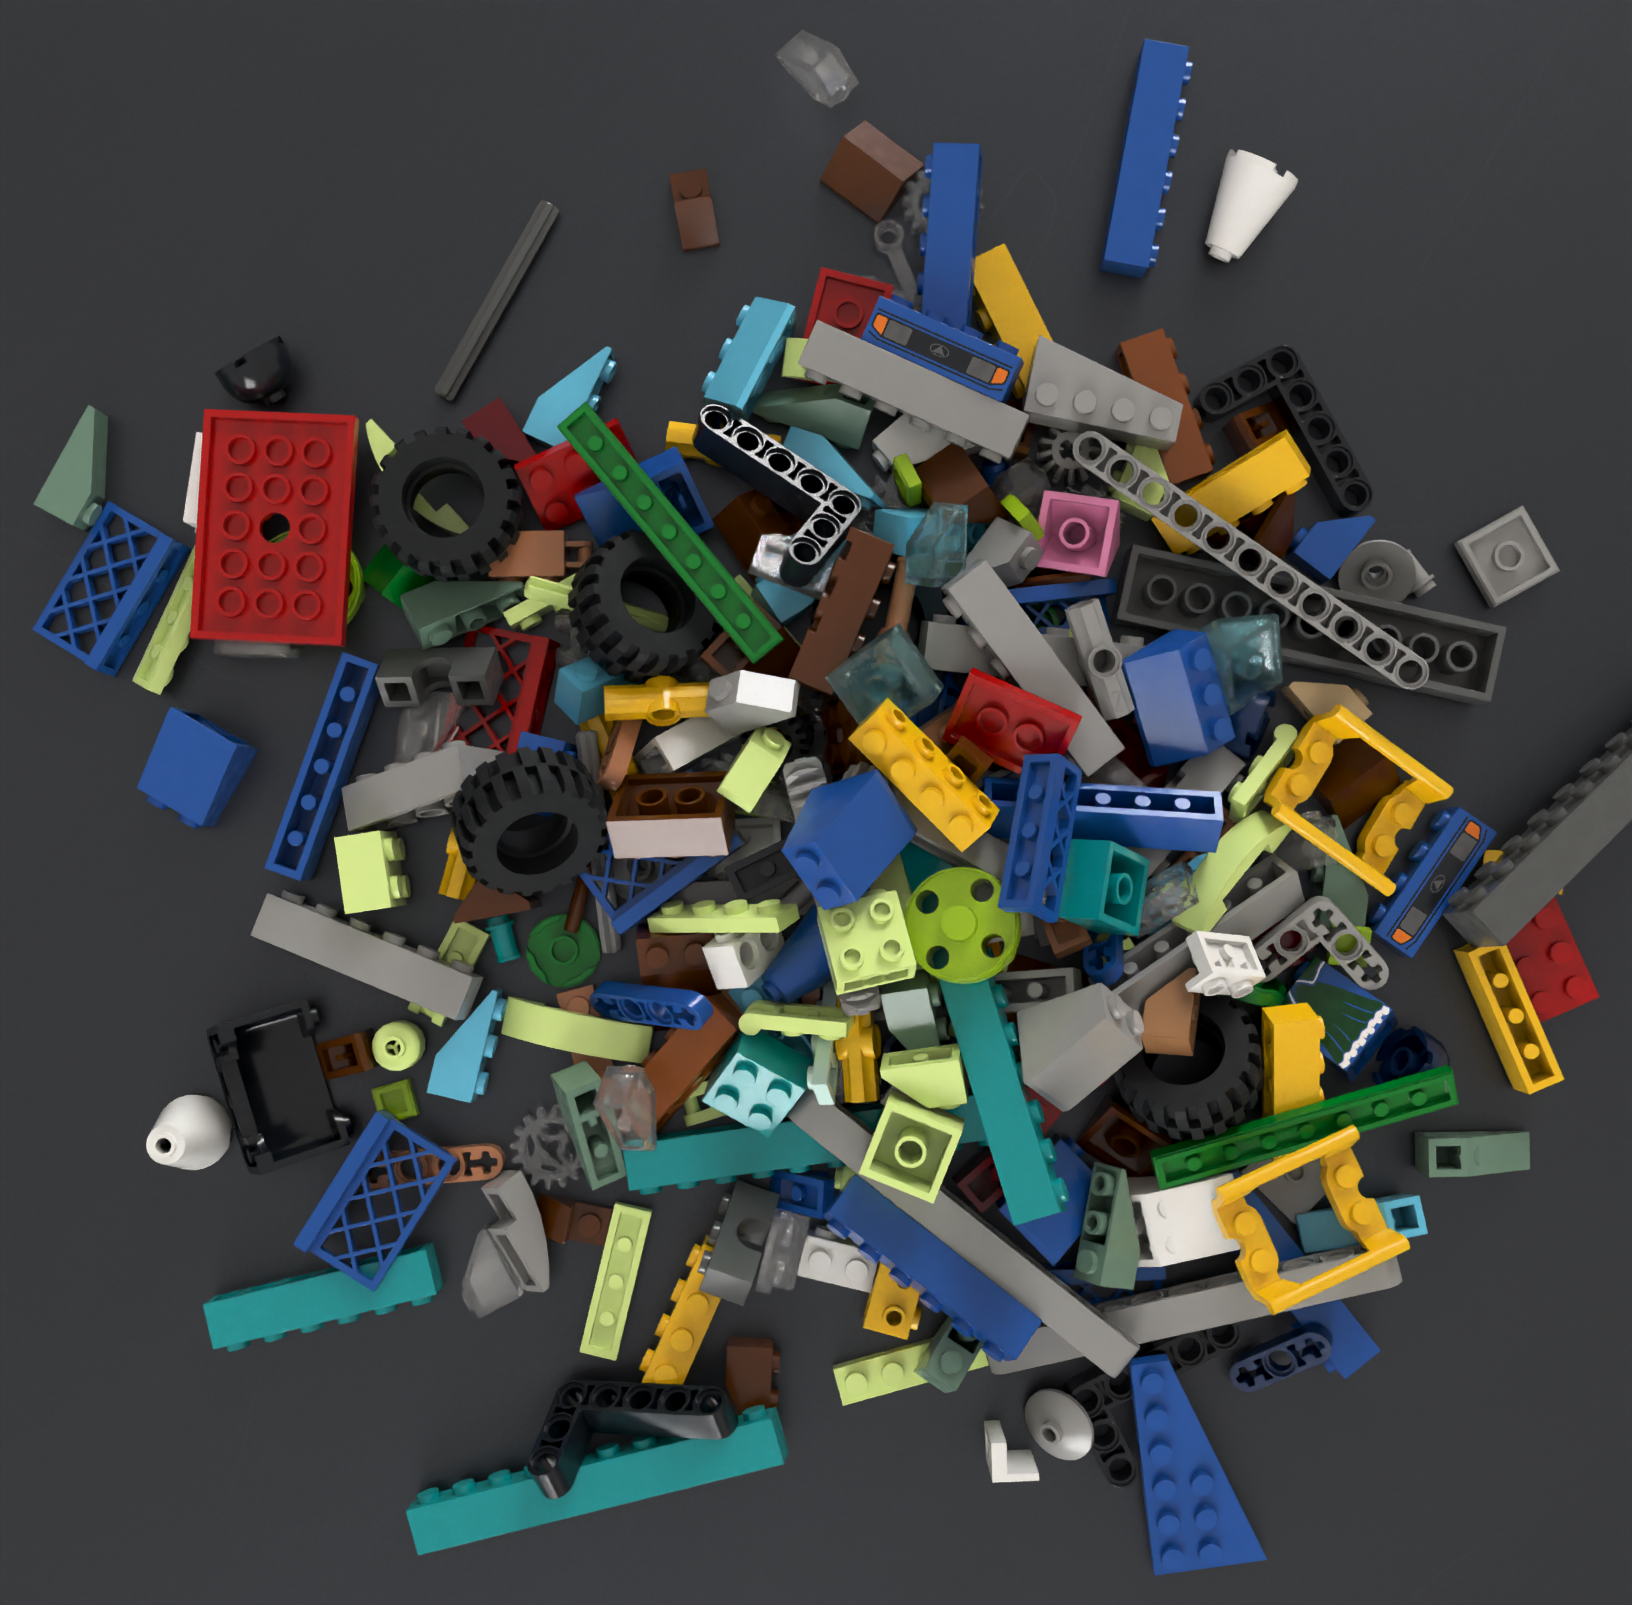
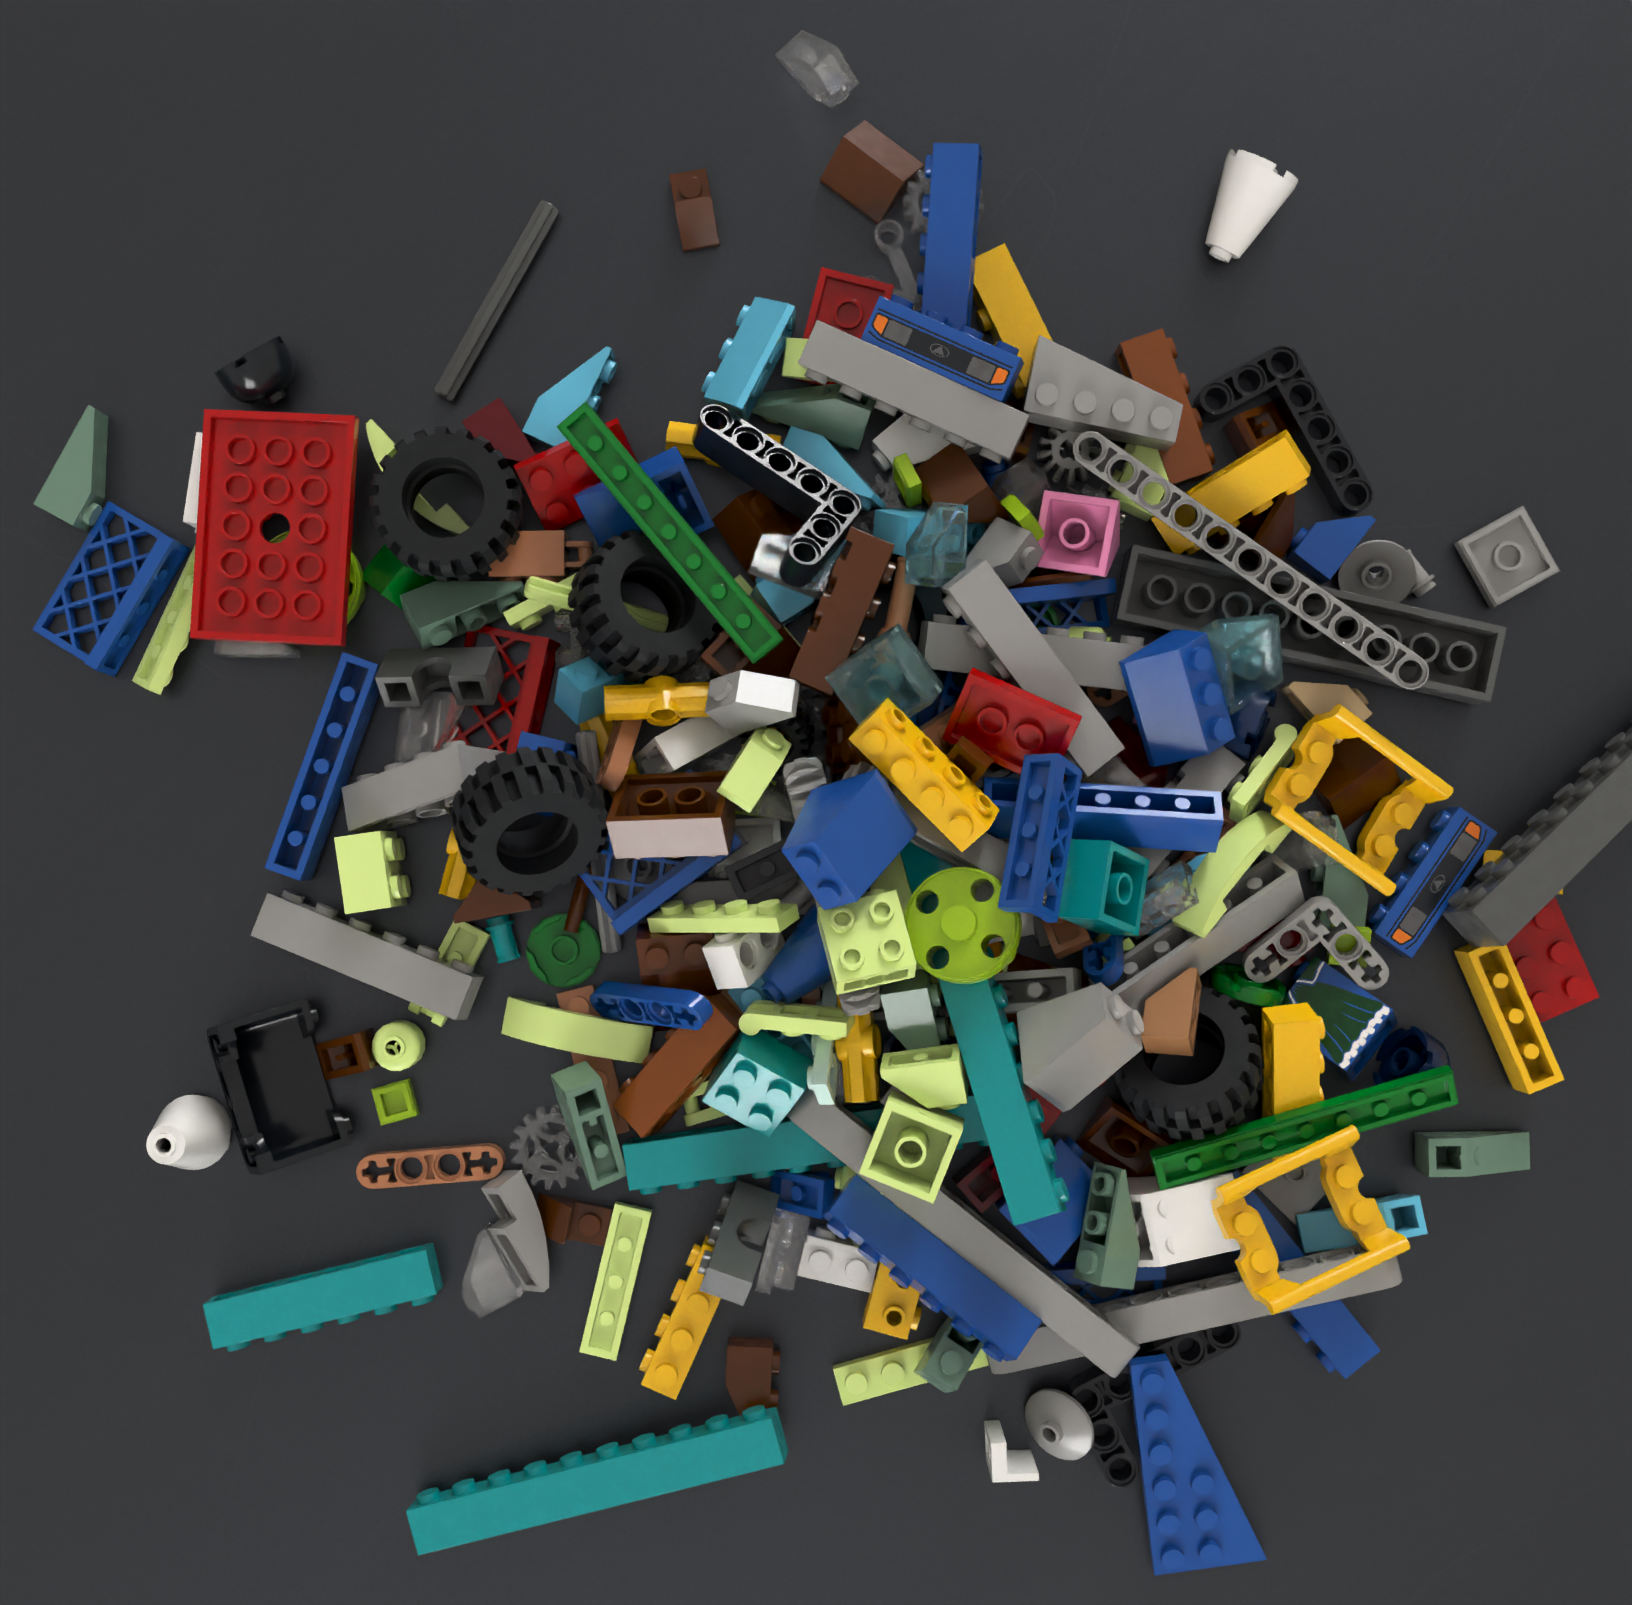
(194, 767): blue slope -> none
(347, 1183): blue fence -> none
(462, 1060): medium azure slope -> none
(624, 1409): black beam -> none
(628, 1107): clear slope -> none
(1091, 636): light grey piece -> none
(1144, 159): blue brick -> none
(1224, 964): white bracket -> none
(1290, 1343): dark blue beam -> none

